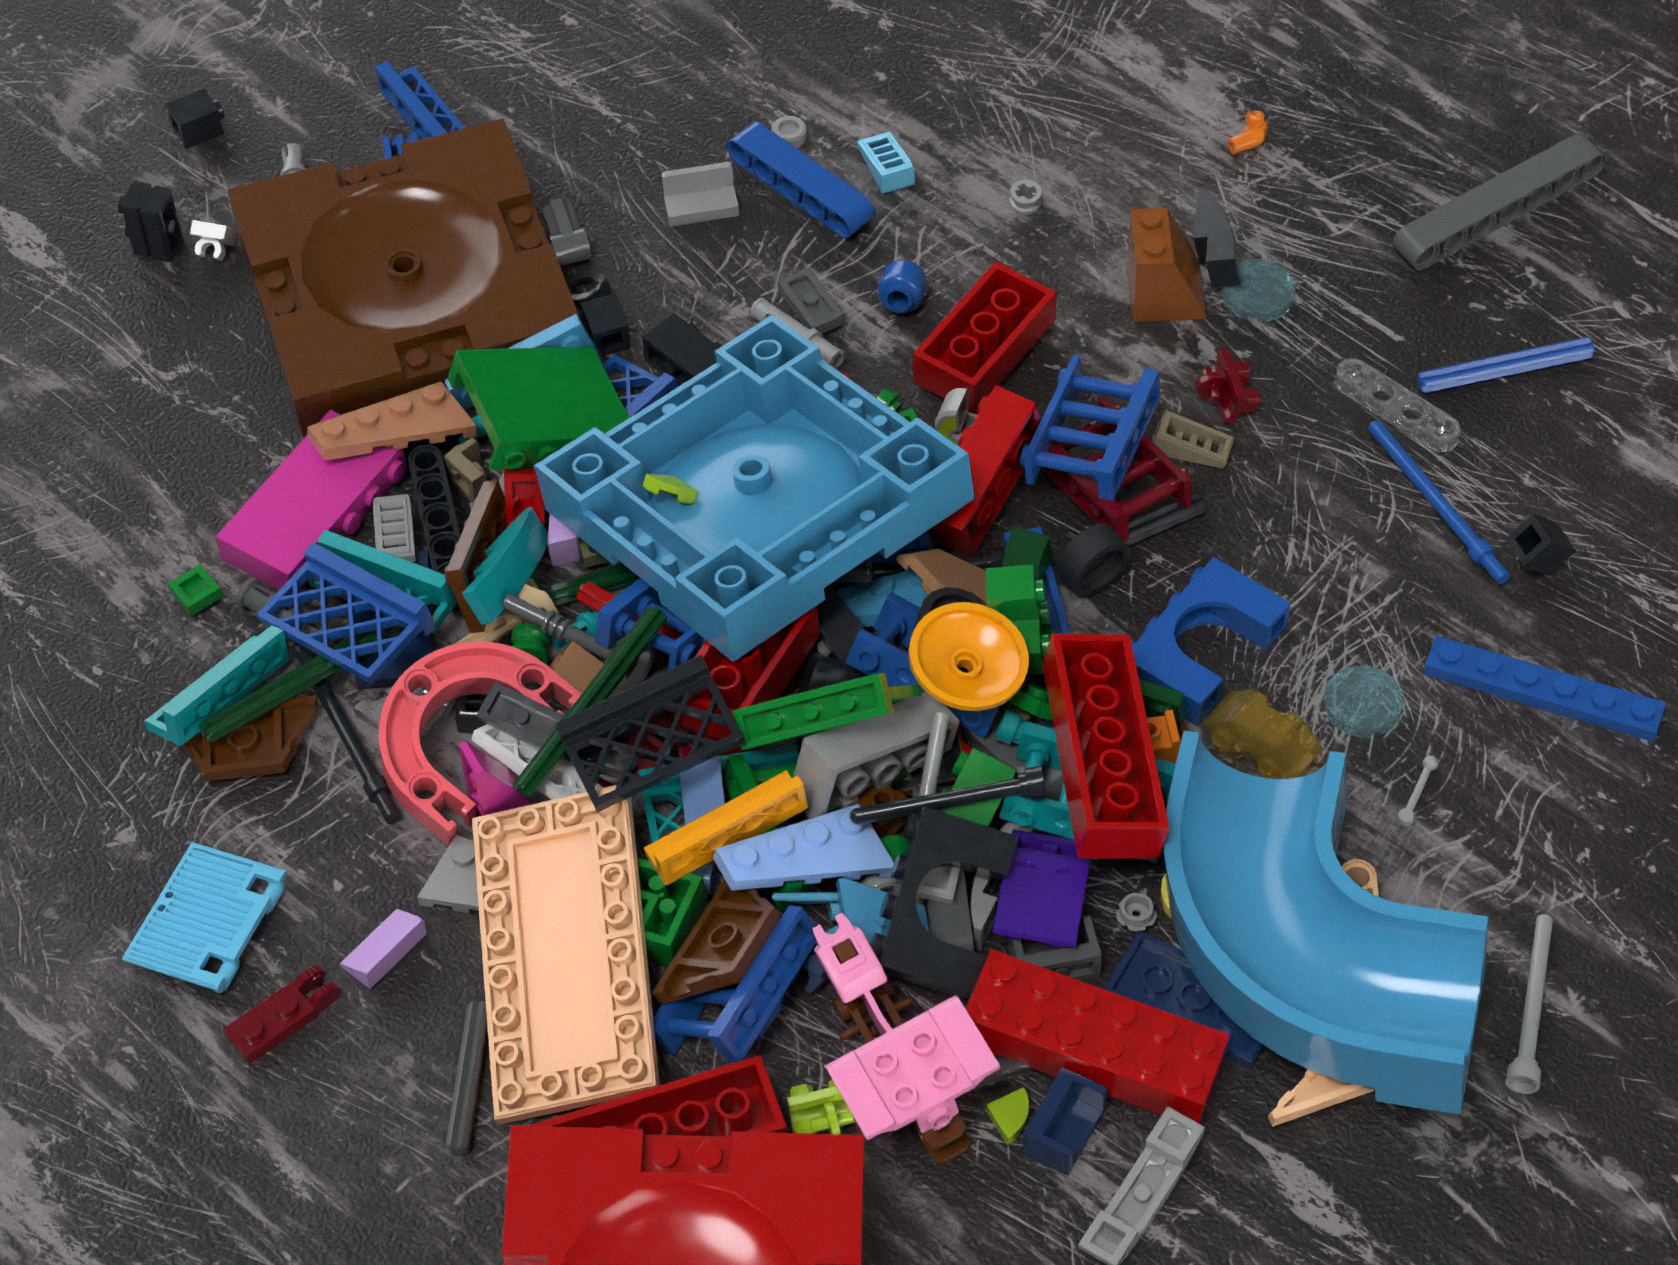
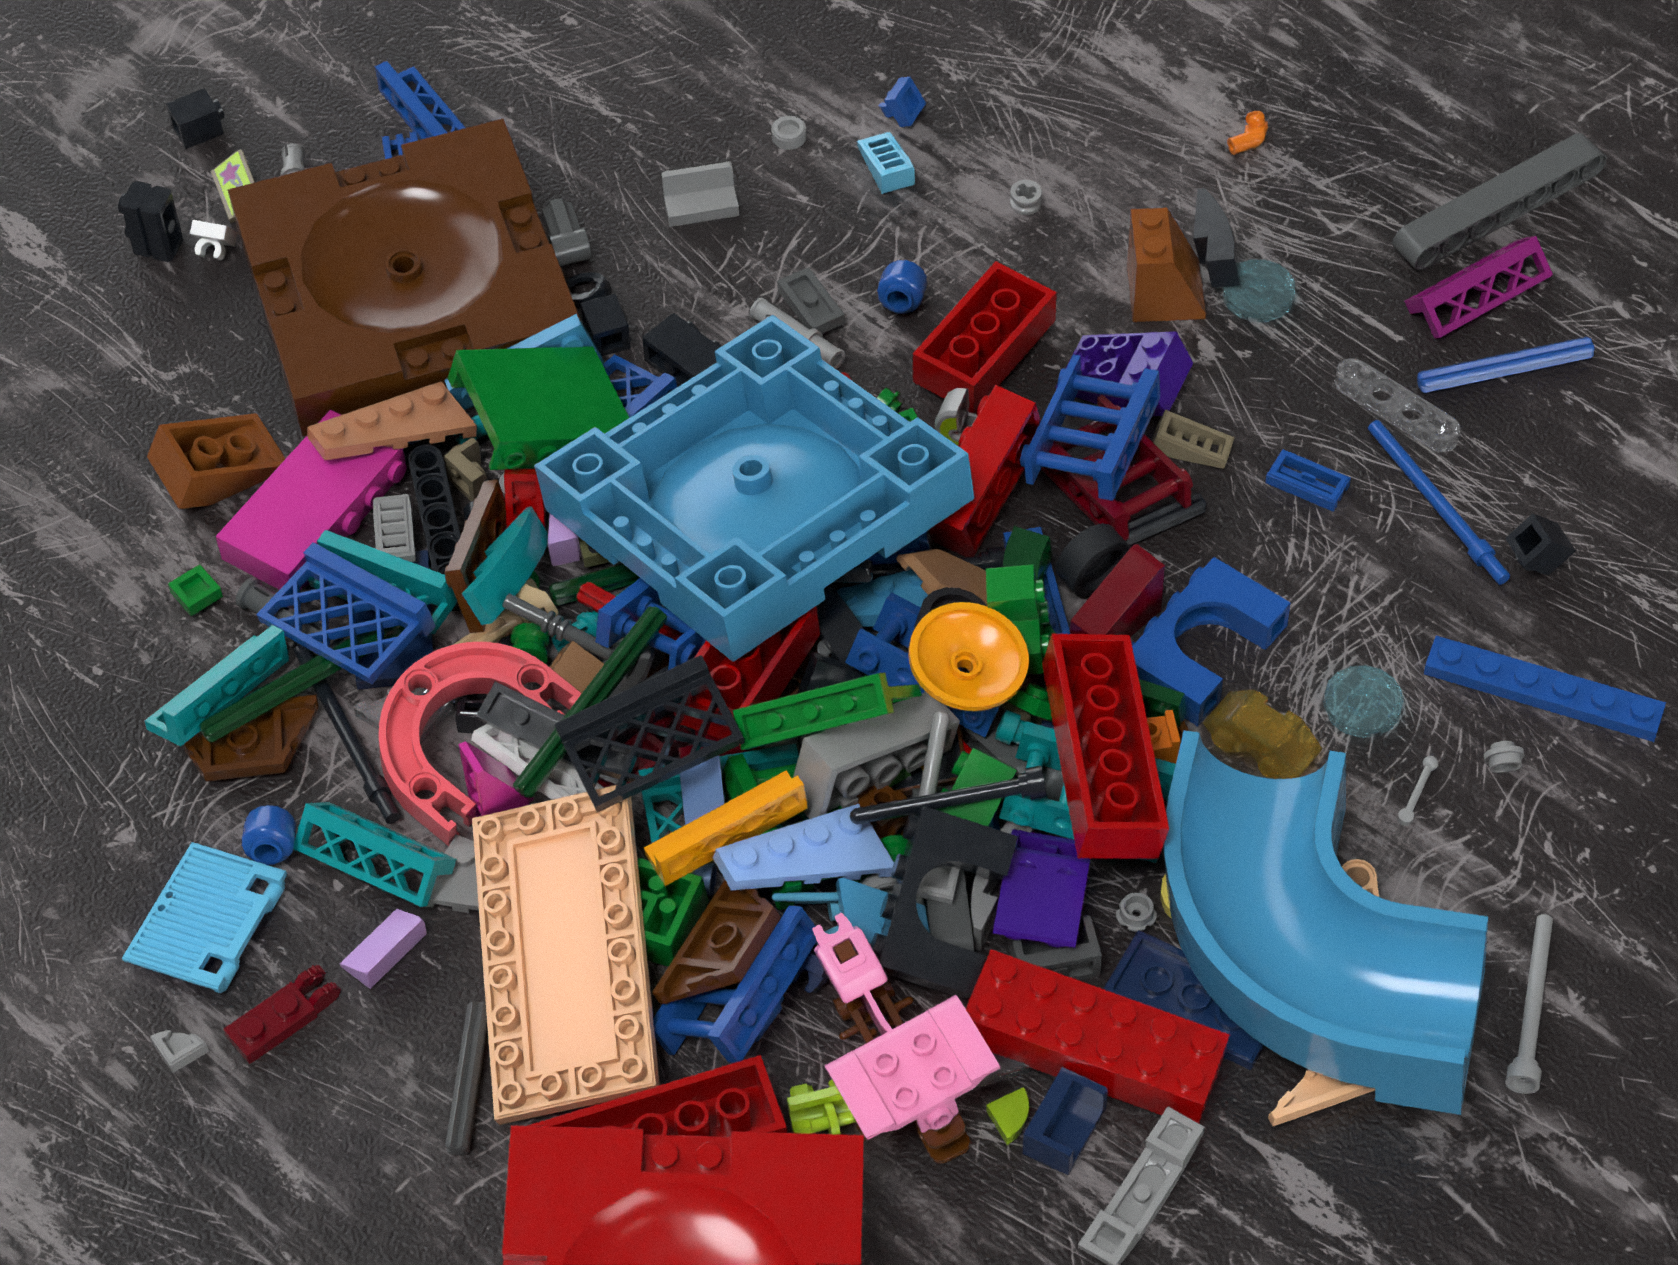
(178, 1048): none -> light grey tile
(213, 458): none -> dark orange slope
(231, 174): none -> slope
(269, 834): none -> blue head
(381, 841): none -> teal fence
(672, 485): lime tile -> none
(800, 179): blue beam -> none
(903, 102): none -> blue tile
(1124, 598): none -> dark red slope
(1125, 357): none -> dark purple slope
(1225, 387): dark red hips -> none
(1305, 484): none -> blue tile
(1474, 274): none -> magenta fence
(1504, 757): none -> light grey plate

